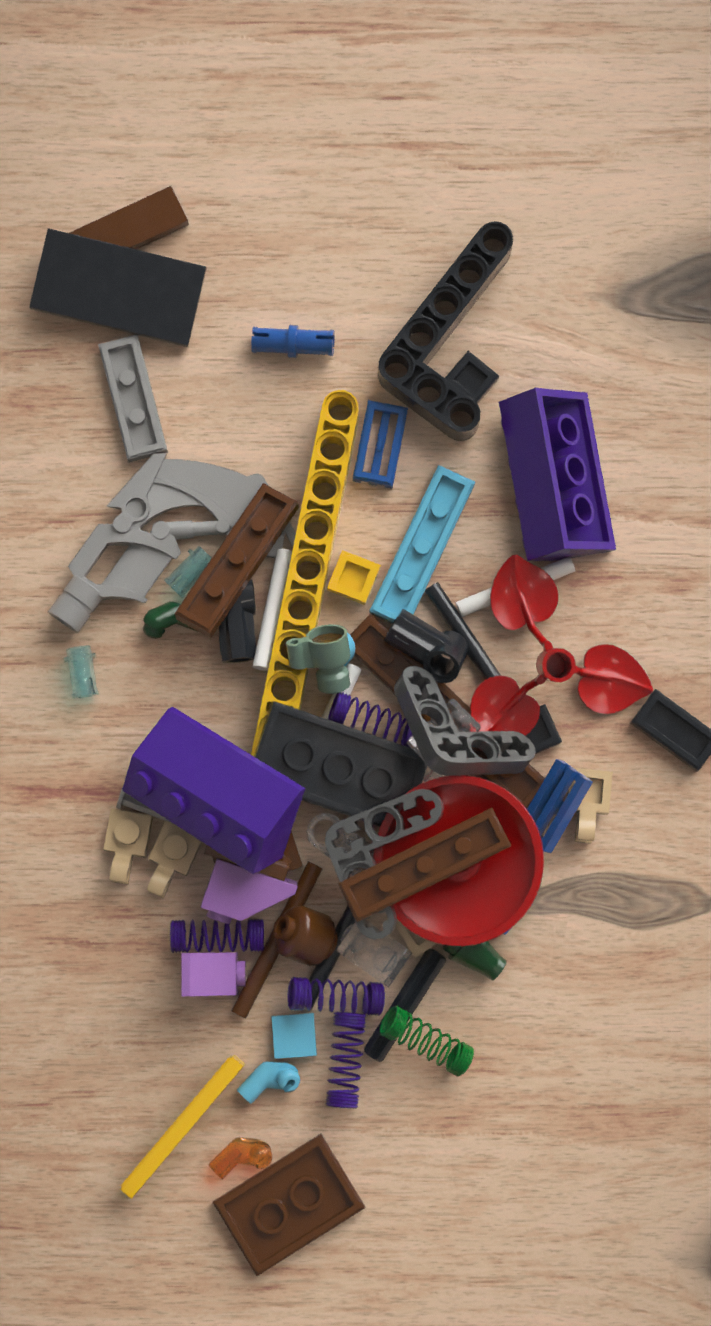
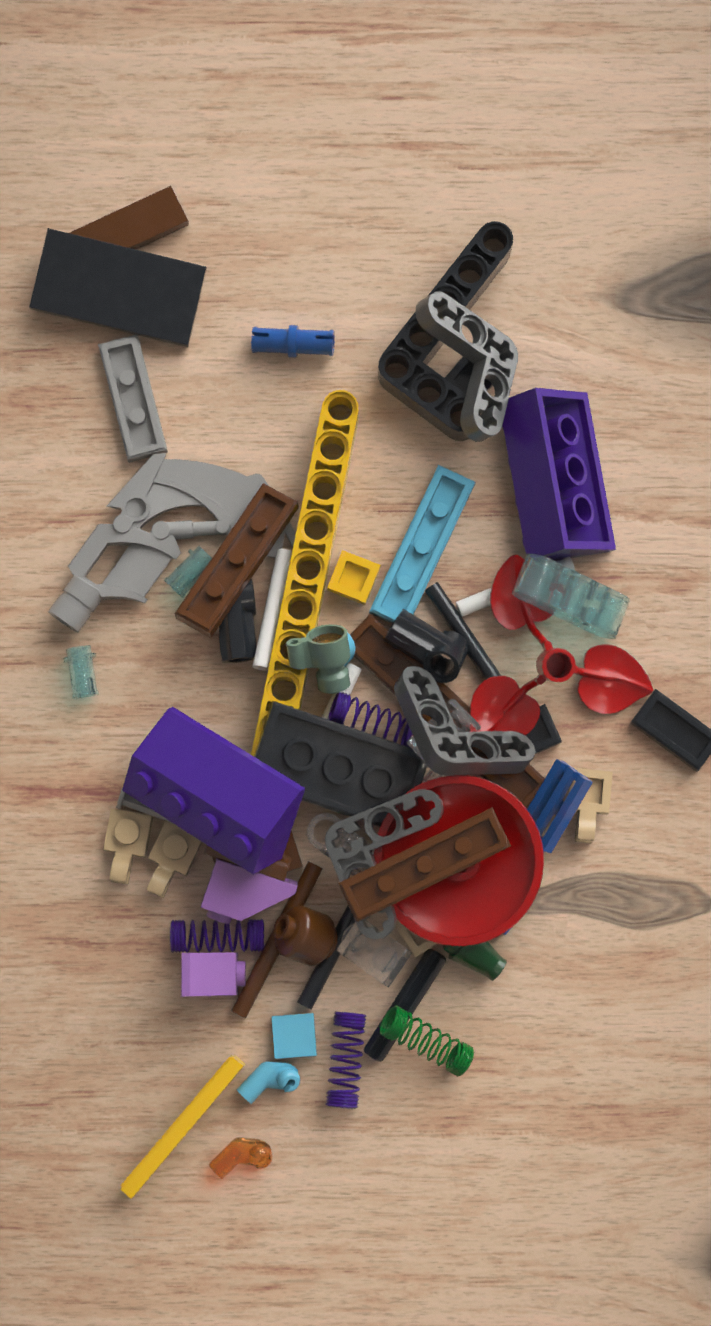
(160, 618): dark green arm -> none
(289, 1204): reddish brown tile -> none
(300, 993): dark purple piece -> none
(374, 478): blue tile -> none
(491, 353): none -> dark grey beam
(570, 596): none -> clear light blue beam

